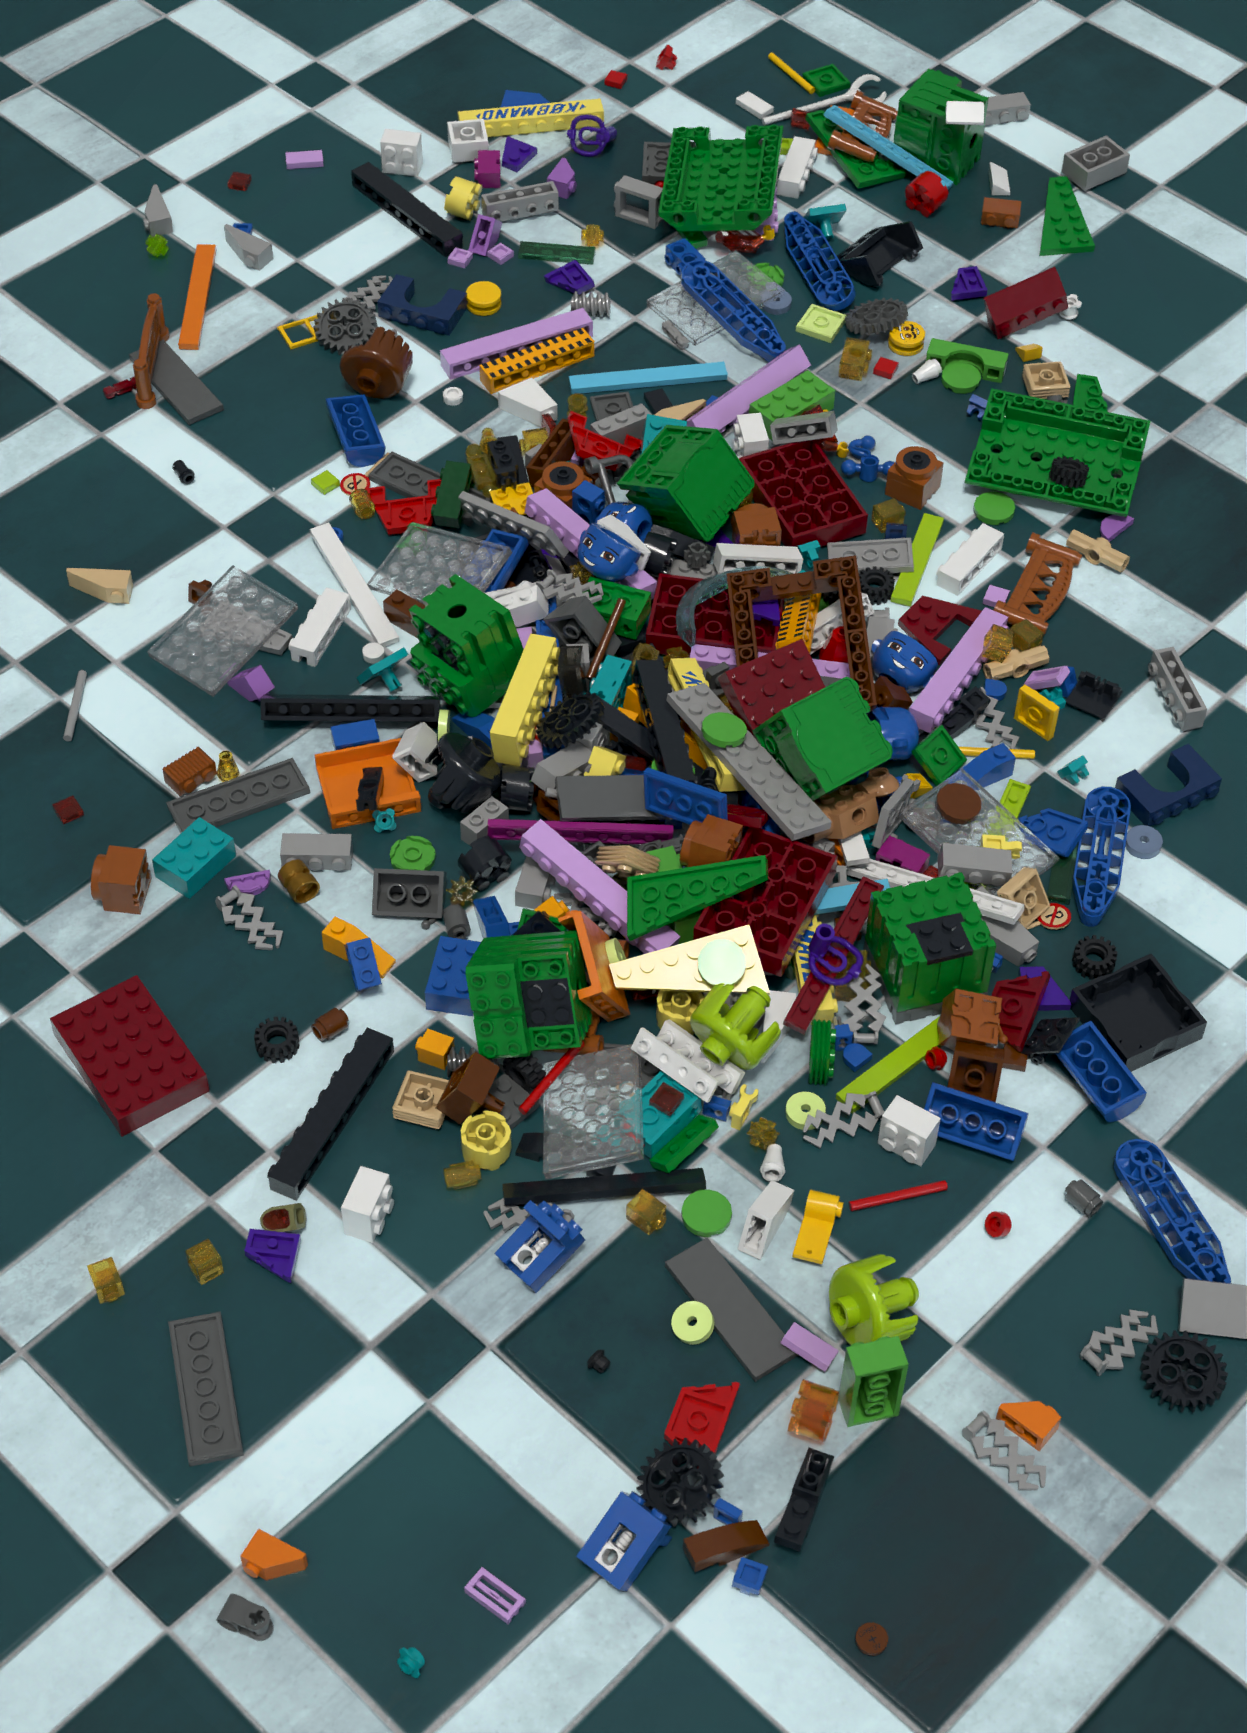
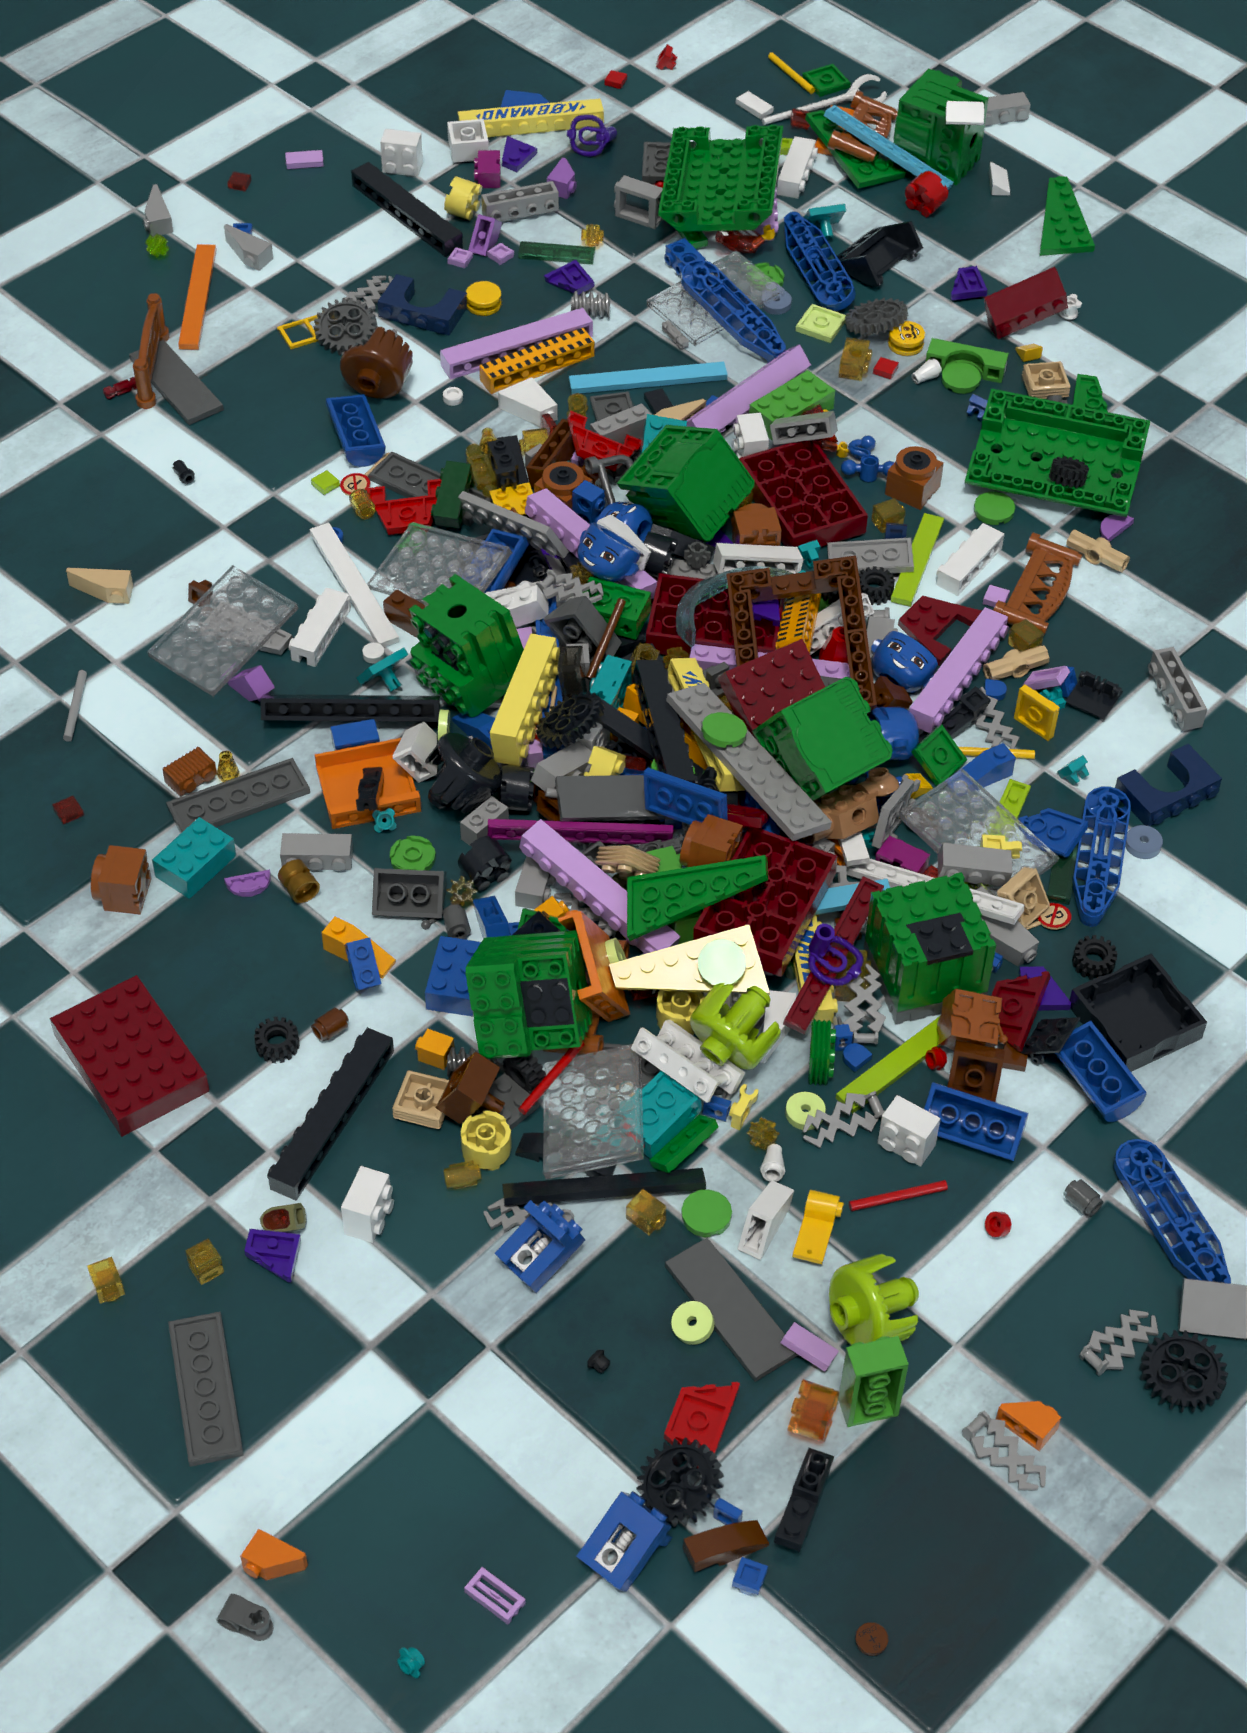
(254, 926): light grey piece -> none
(666, 1099): clear red tile -> none
(958, 803): reddish brown tile -> none
(997, 643): clear yellow brick -> none
(1001, 212): dark orange brick -> none
(1095, 163): light grey brick -> none

